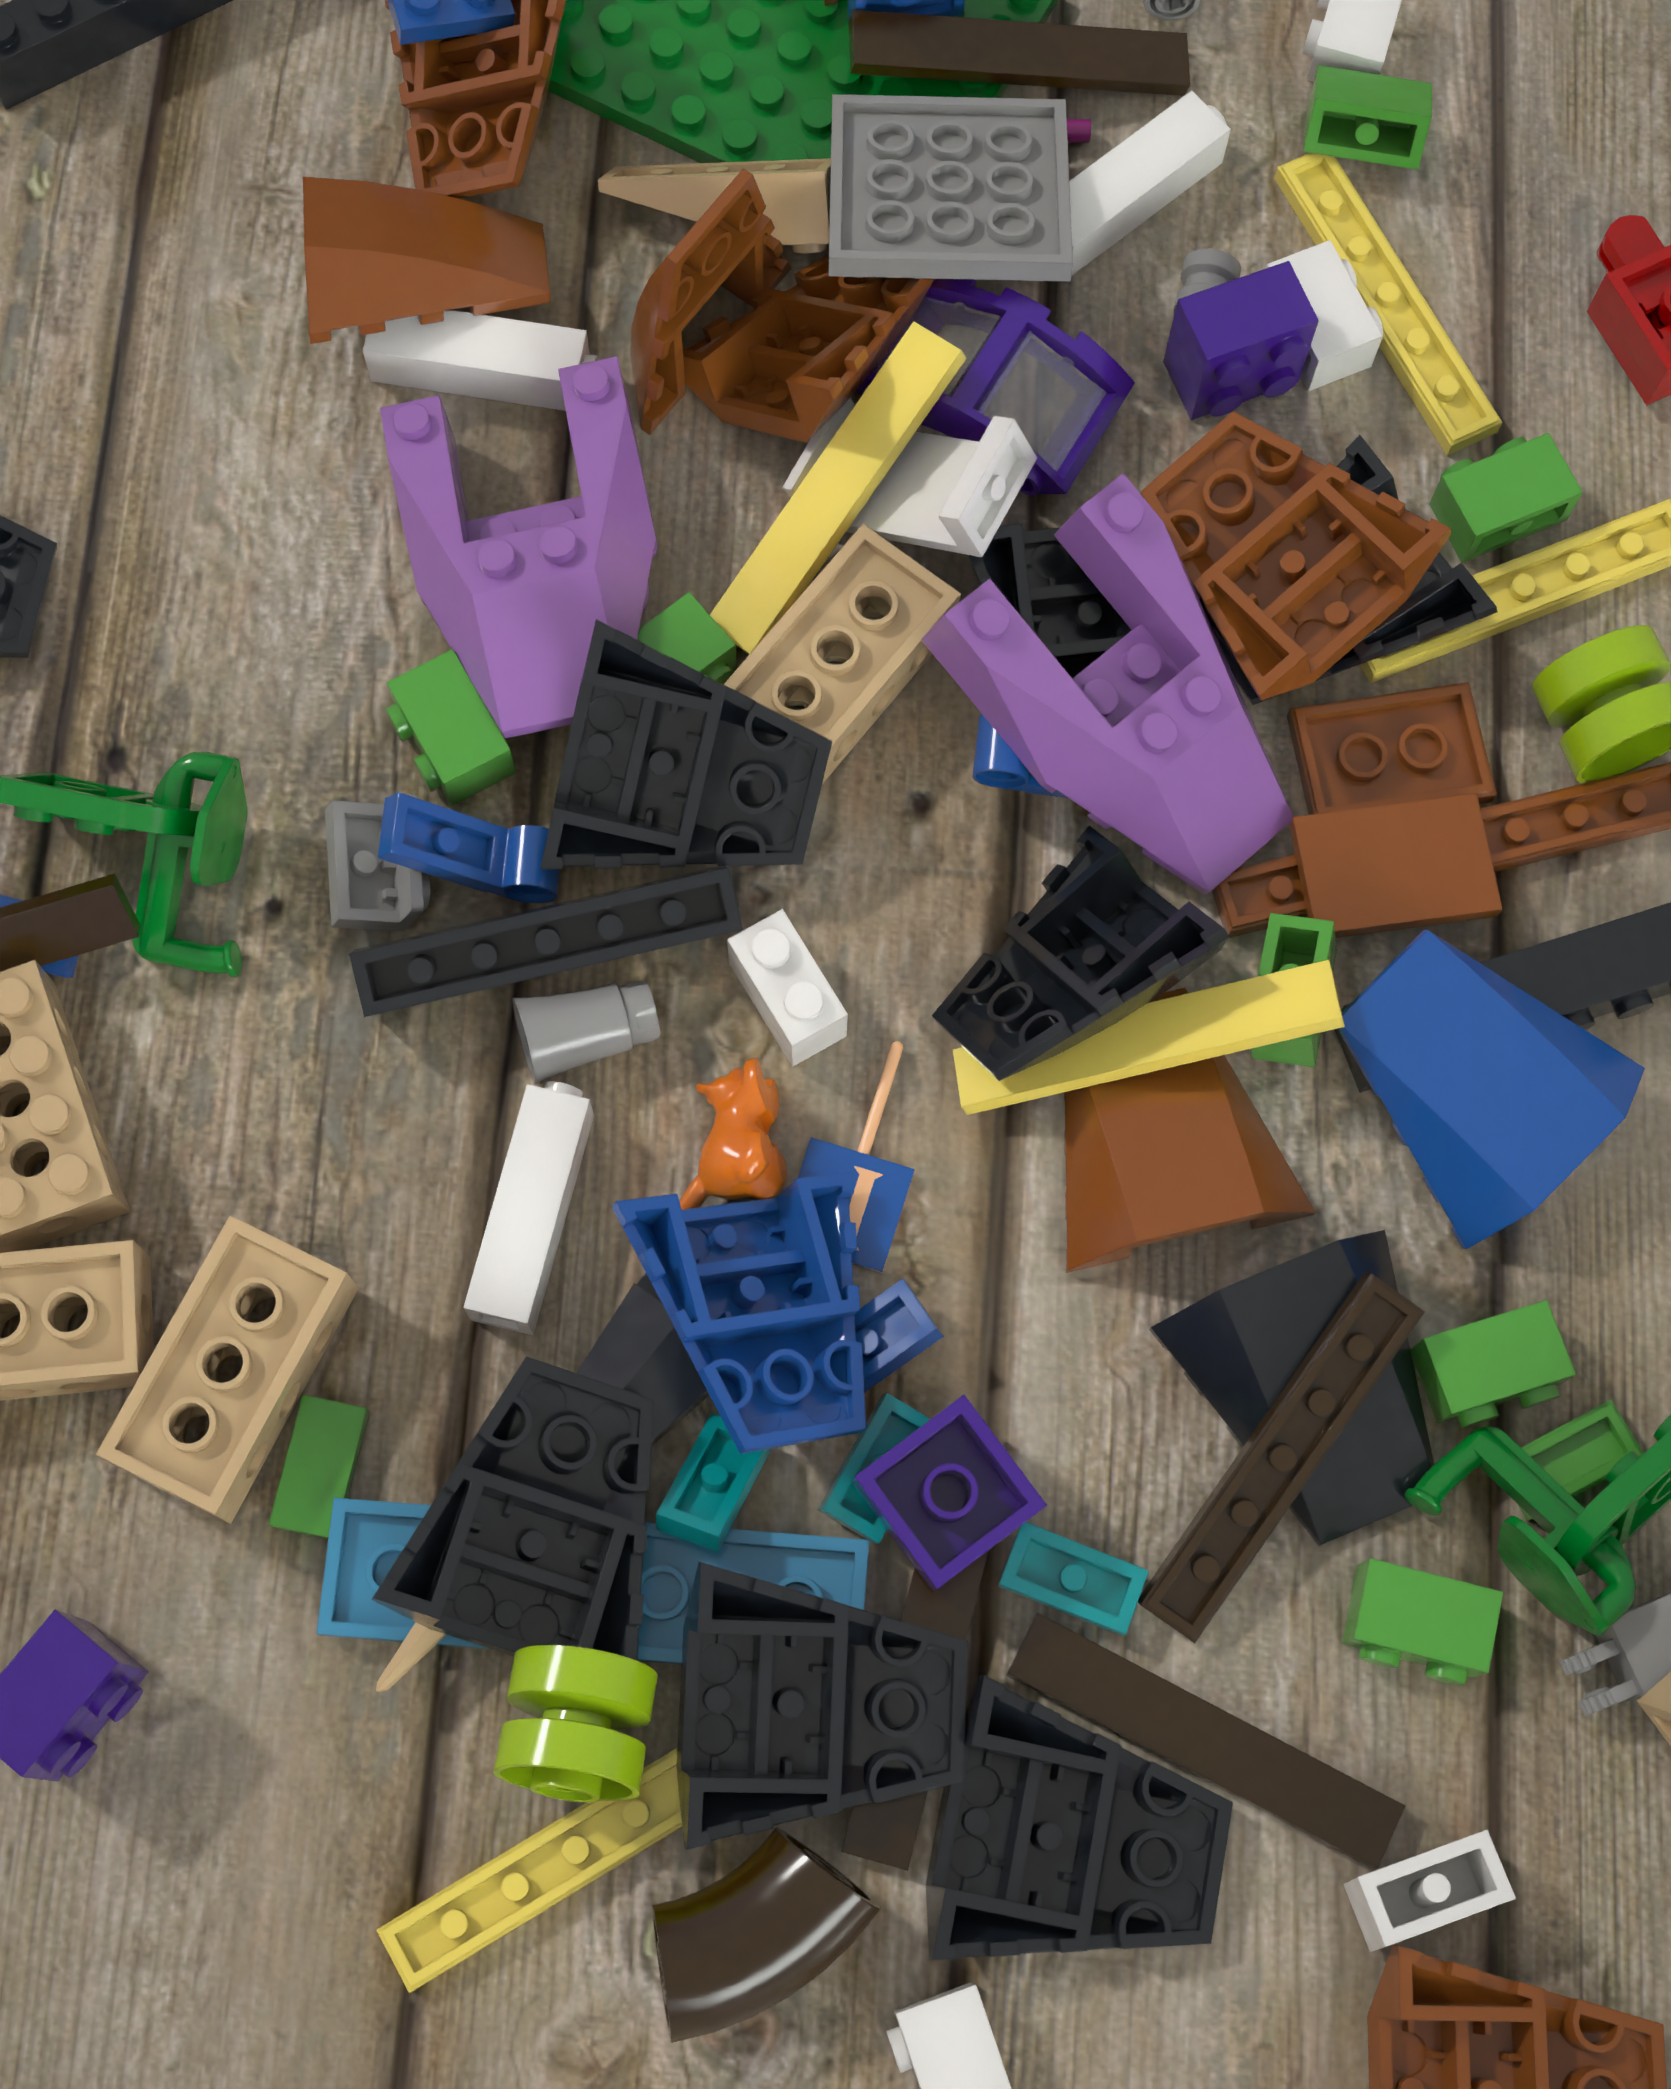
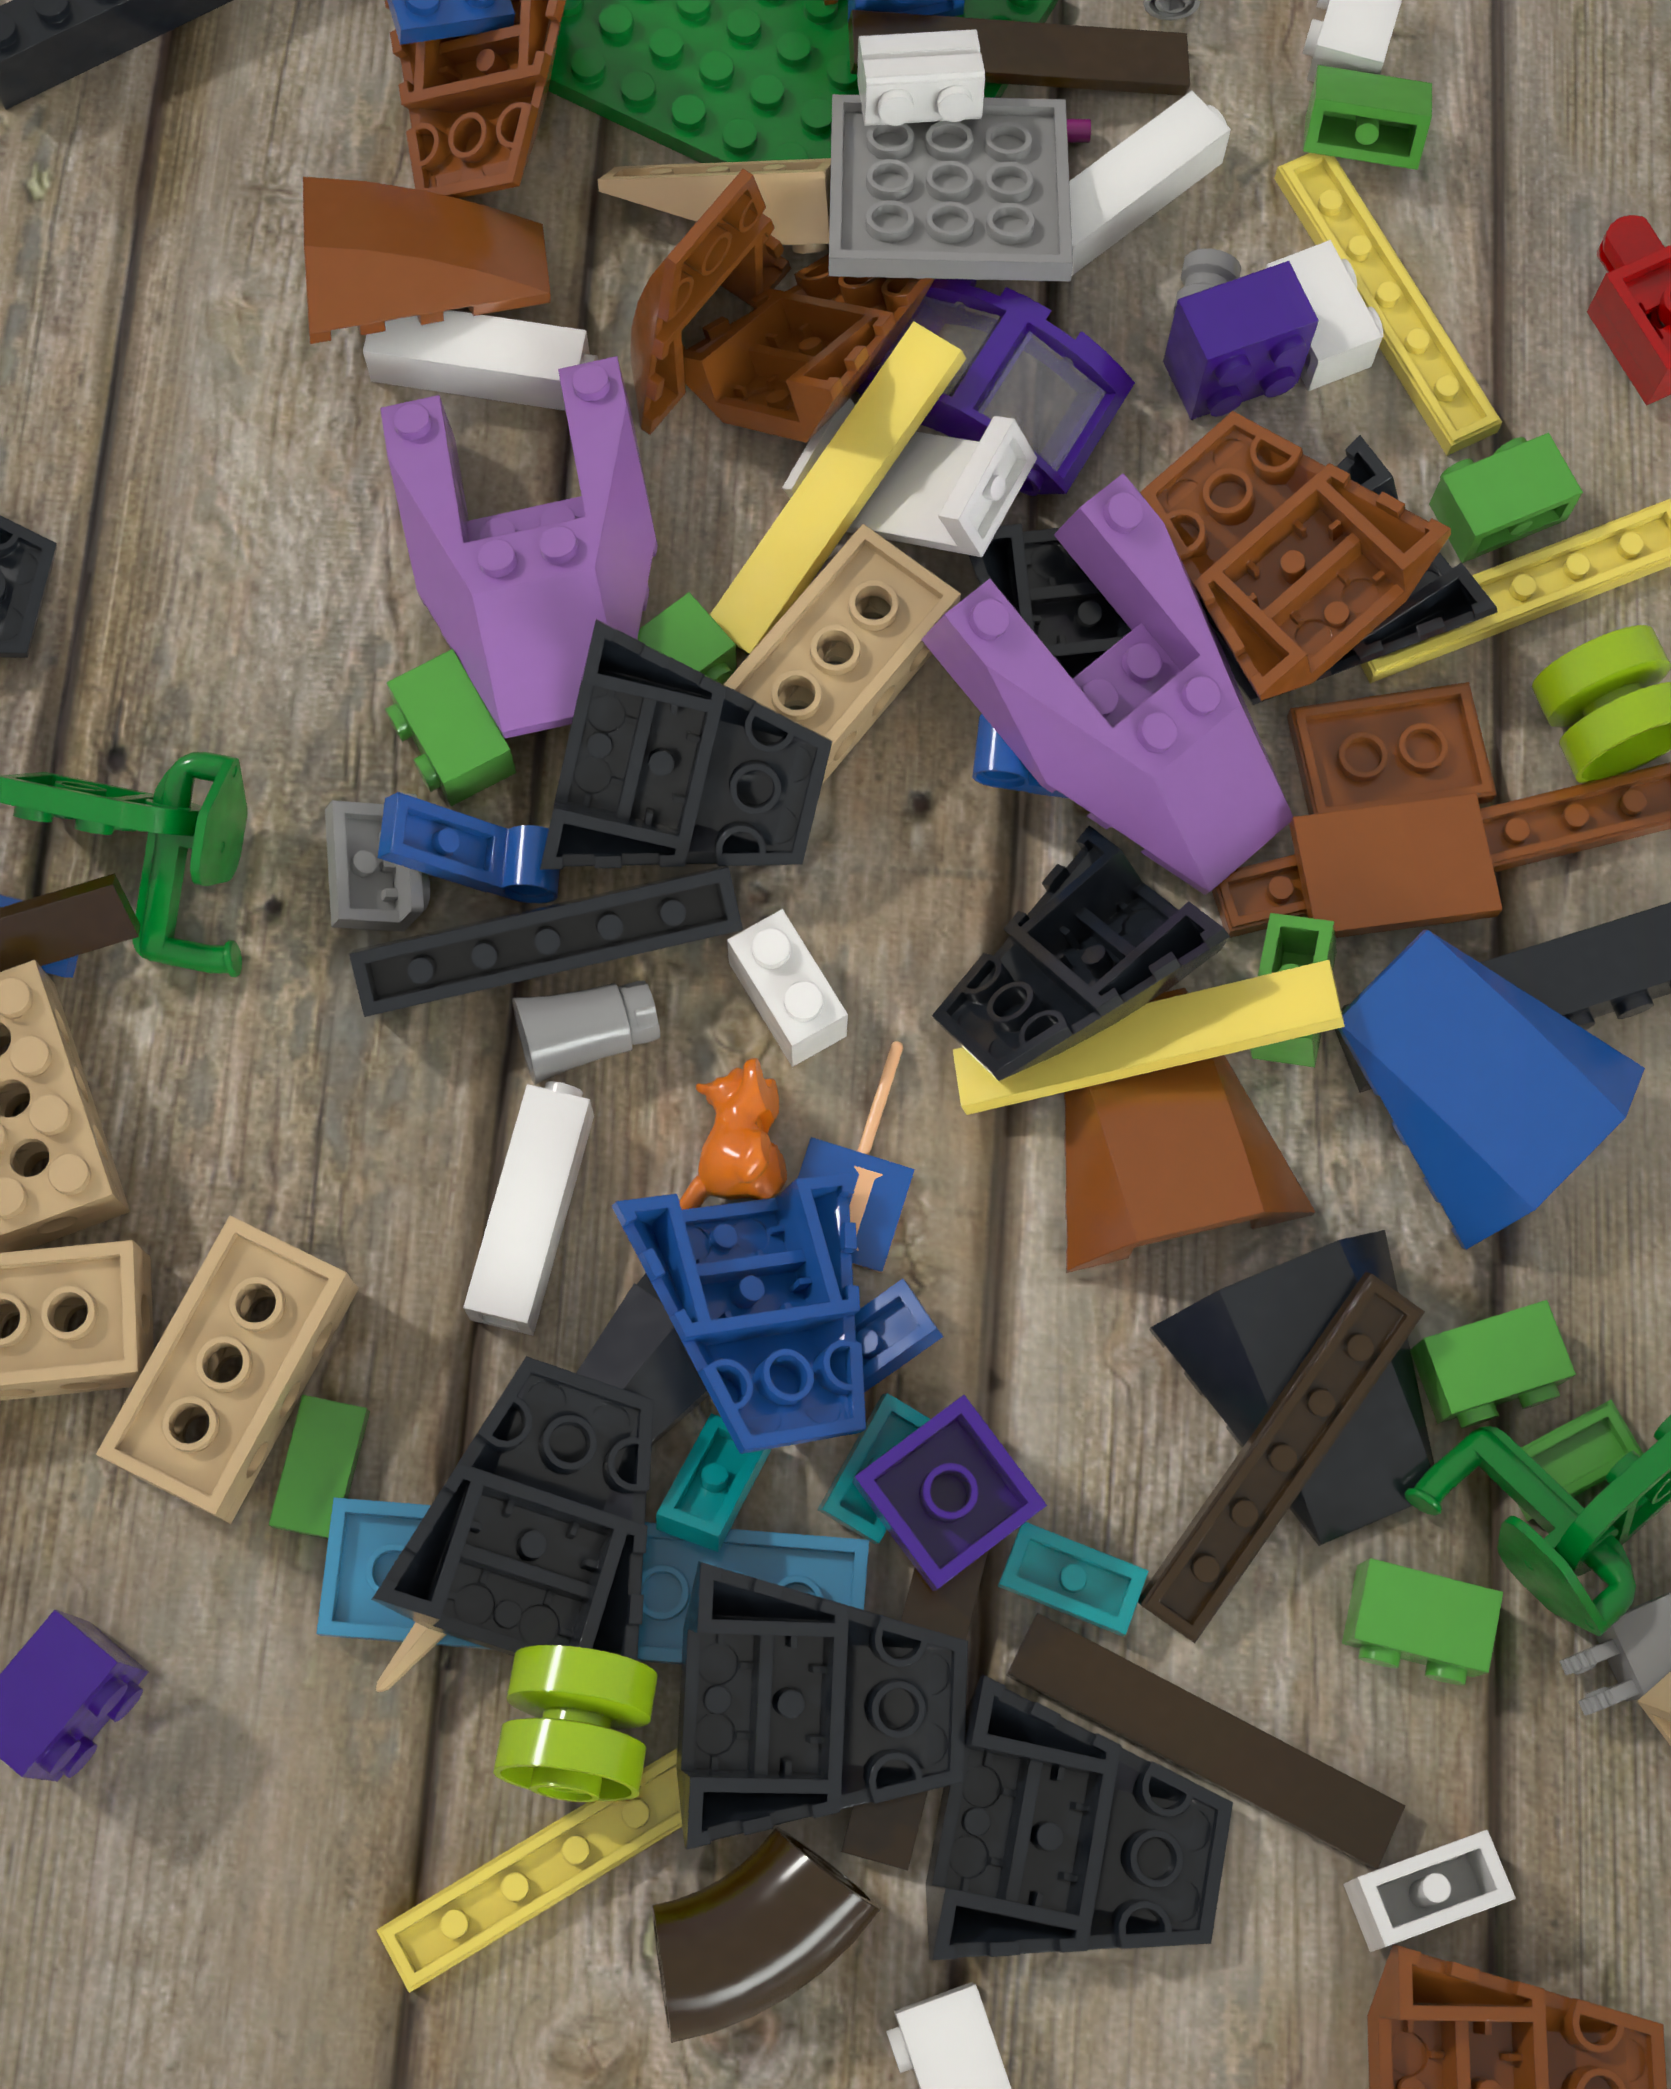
(920, 77): none -> white brick

